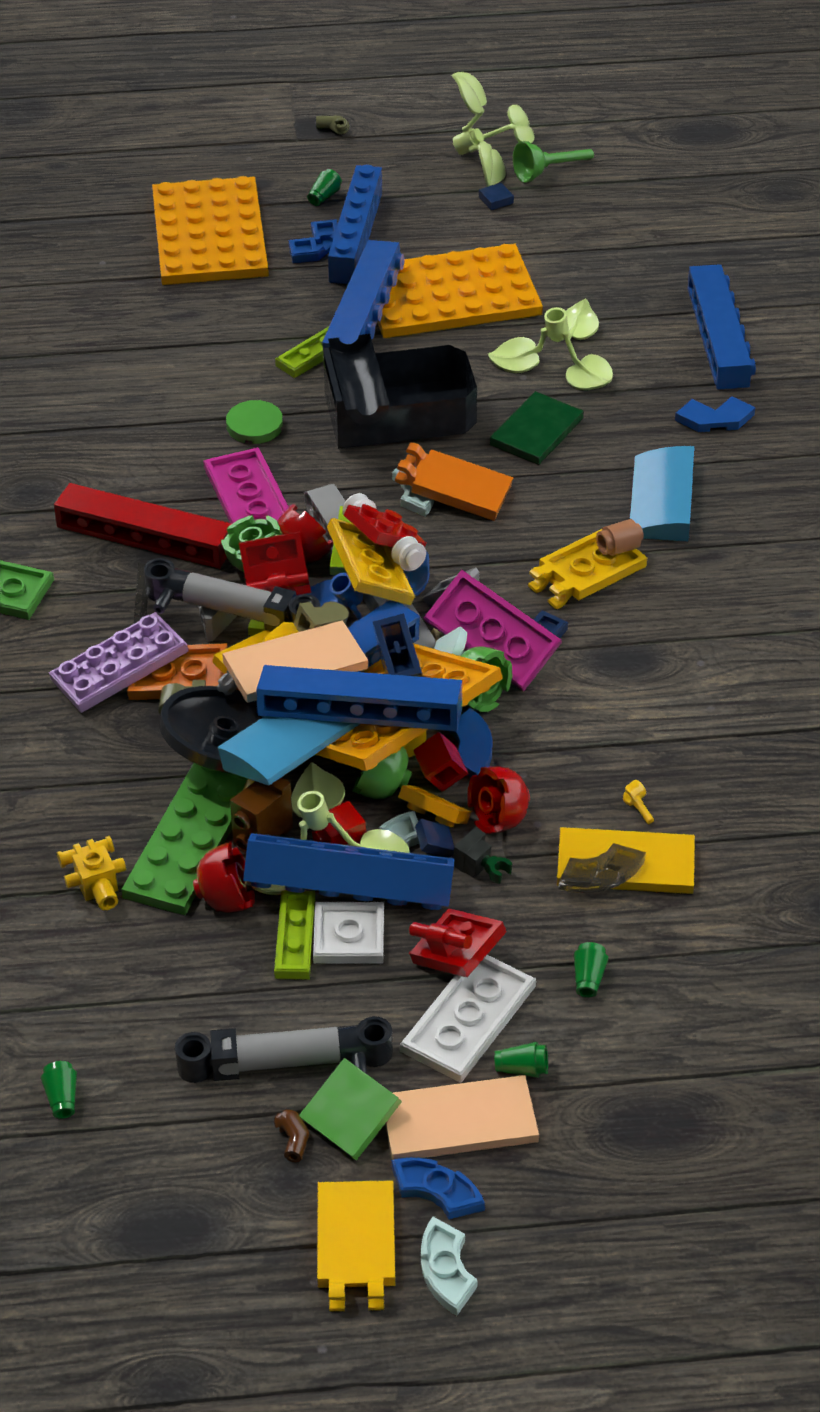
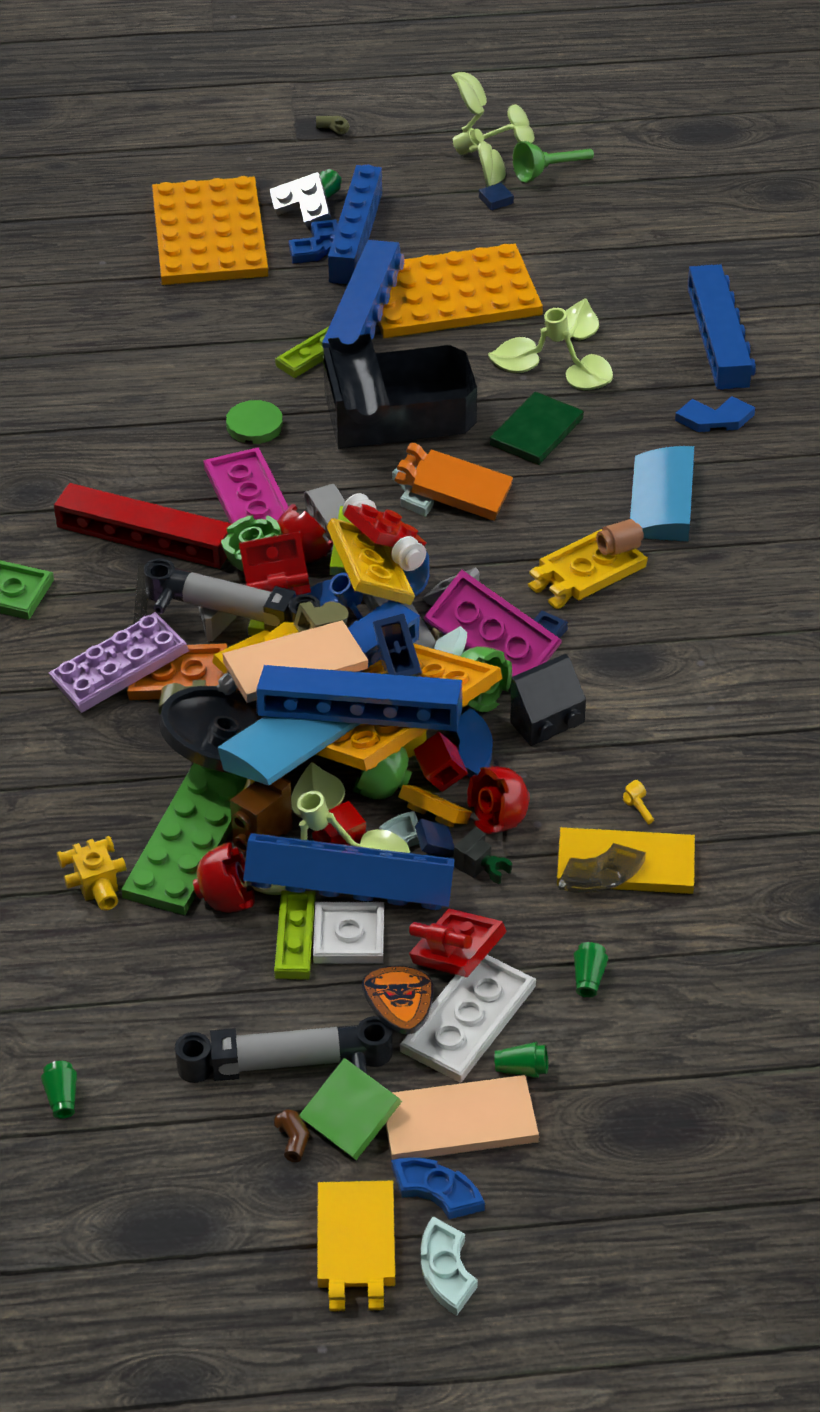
(303, 193): none -> plate
(399, 996): none -> shield
(547, 700): none -> black slope

